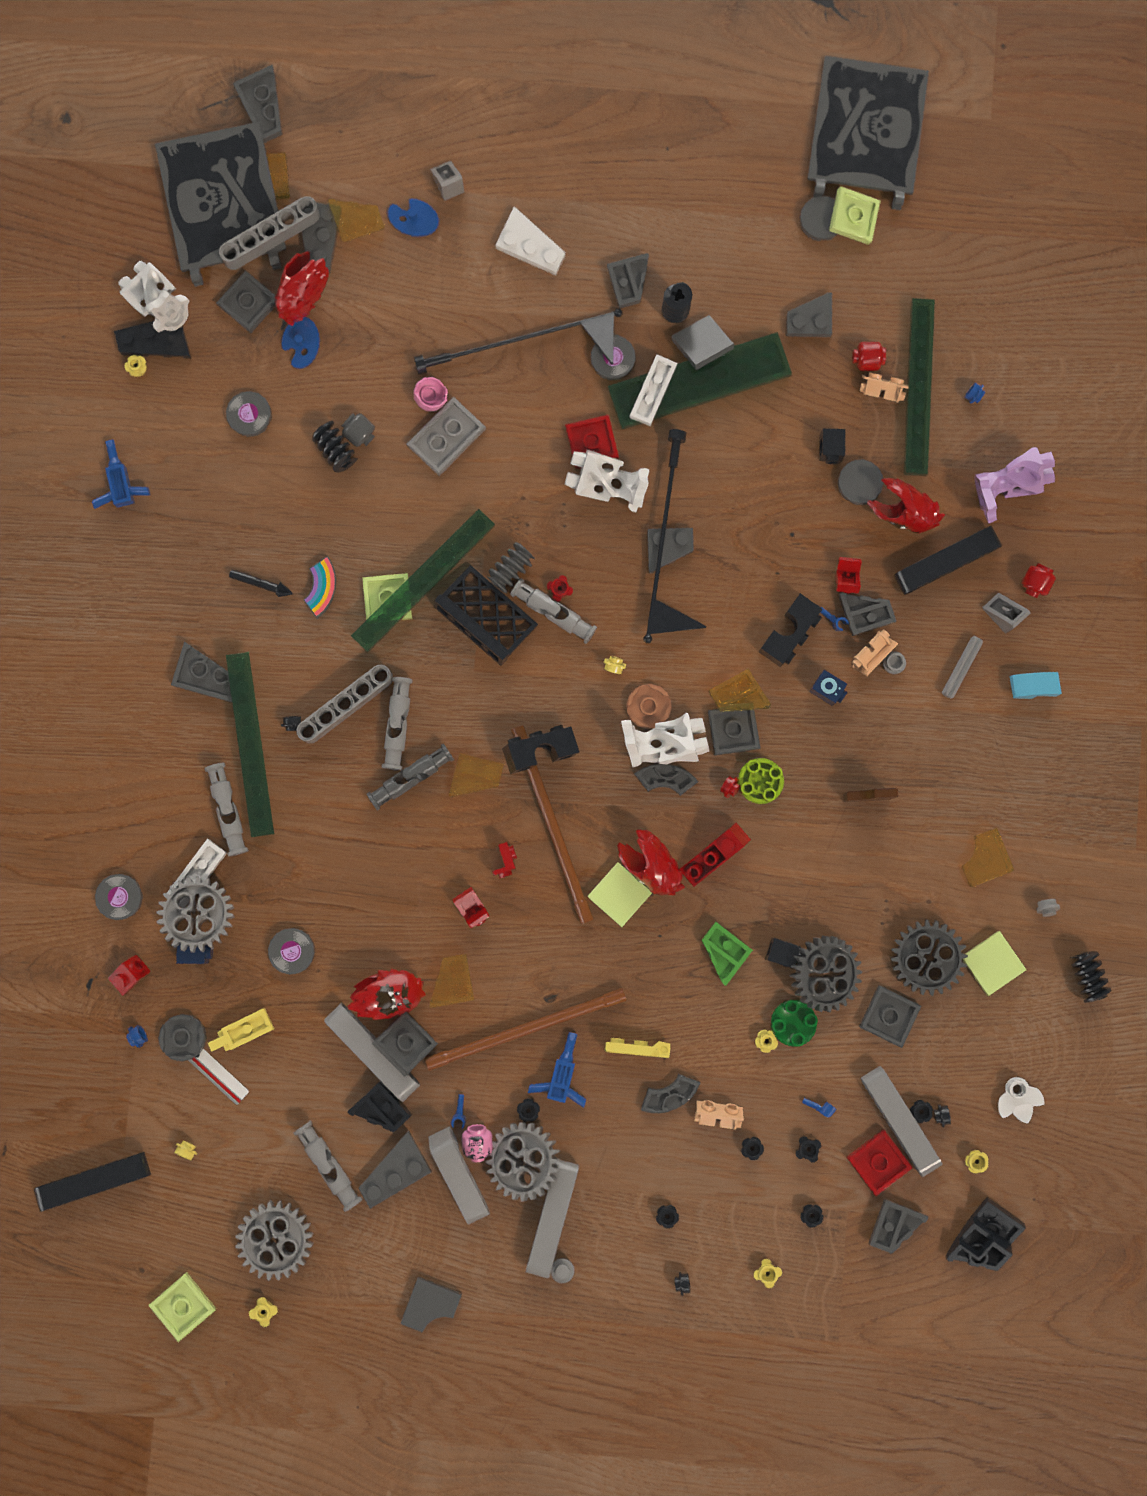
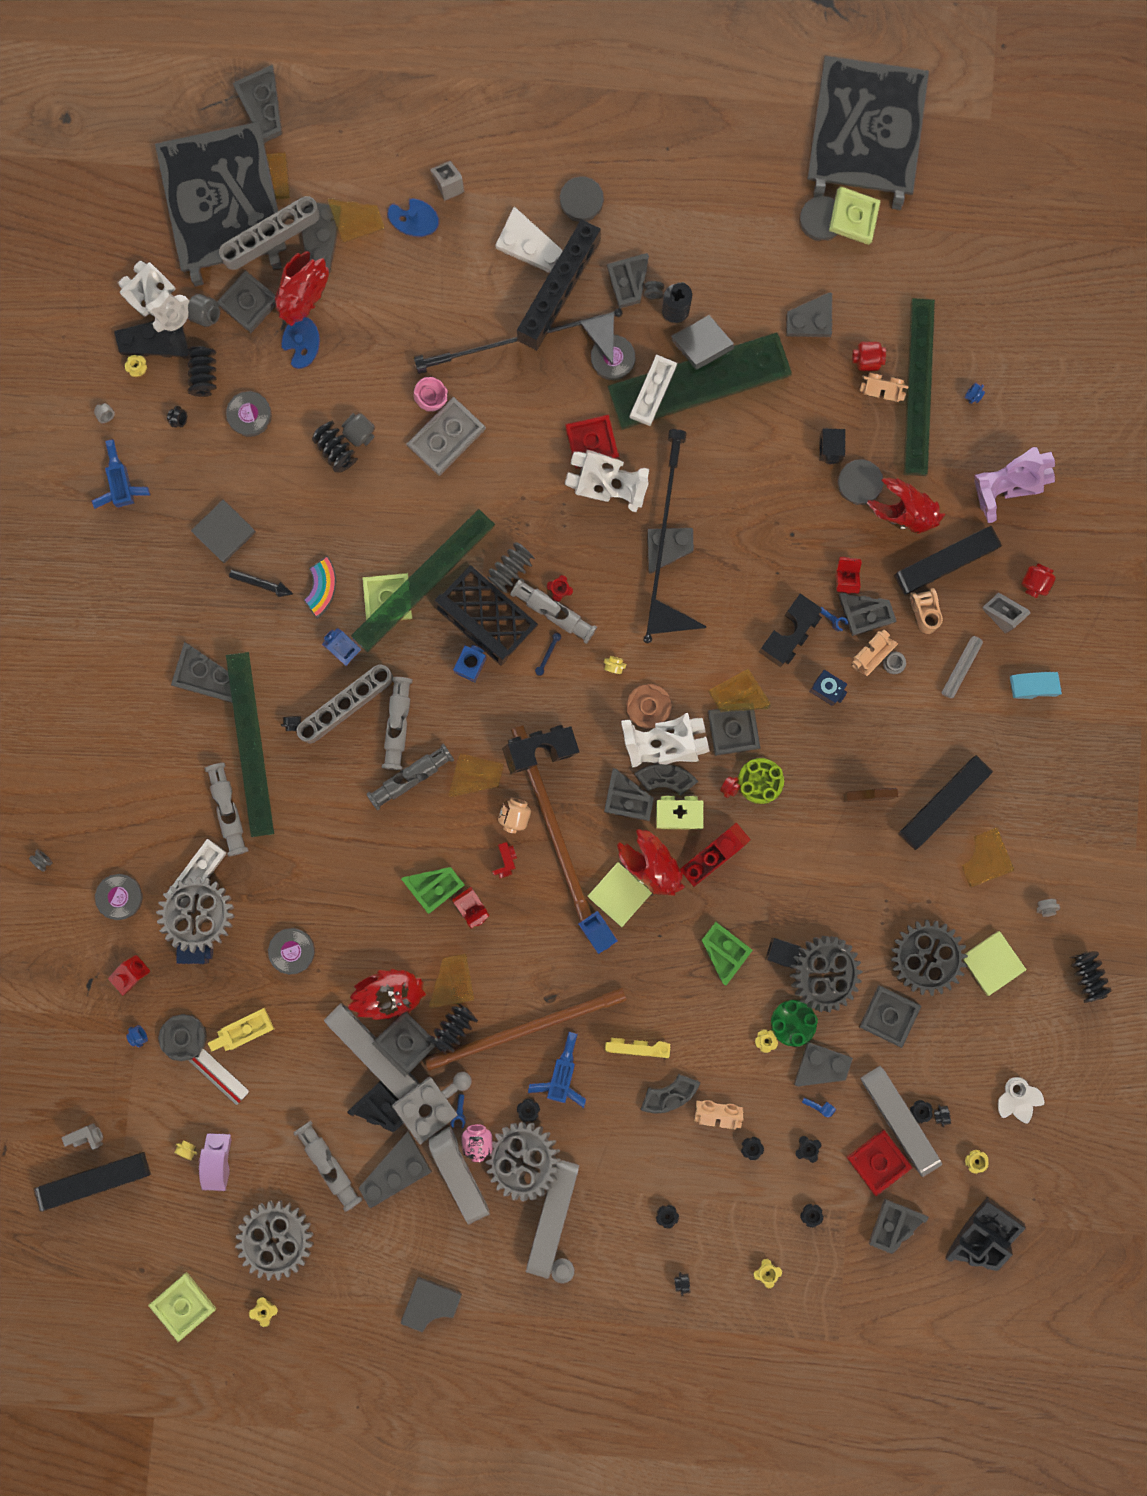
(40, 860): none -> dark grey bush
(79, 1137): none -> light grey bracket
(104, 413): none -> light grey hinge
(177, 417): none -> black plate
(200, 371): none -> black piece
(203, 310): none -> dark grey head
(214, 1162): none -> lavender brick
(223, 531): none -> dark grey tile
(341, 646): none -> blue bracket
(433, 887): none -> bright green wing
(441, 1110): none -> light grey plate
(452, 1029): none -> black piece
(466, 672): none -> blue brick
(514, 815): none -> light nougat head
(540, 670): none -> dark blue hinge
(559, 285): none -> black brick
(581, 198): none -> dark grey tile
(598, 932): none -> blue brick
(627, 798): none -> dark grey wing
(654, 290): none -> dark grey bush
(691, 820): none -> yellowish green brick
(822, 1066): none -> dark grey wing
(926, 605): none -> light nougat piece
(945, 802): none -> black beam

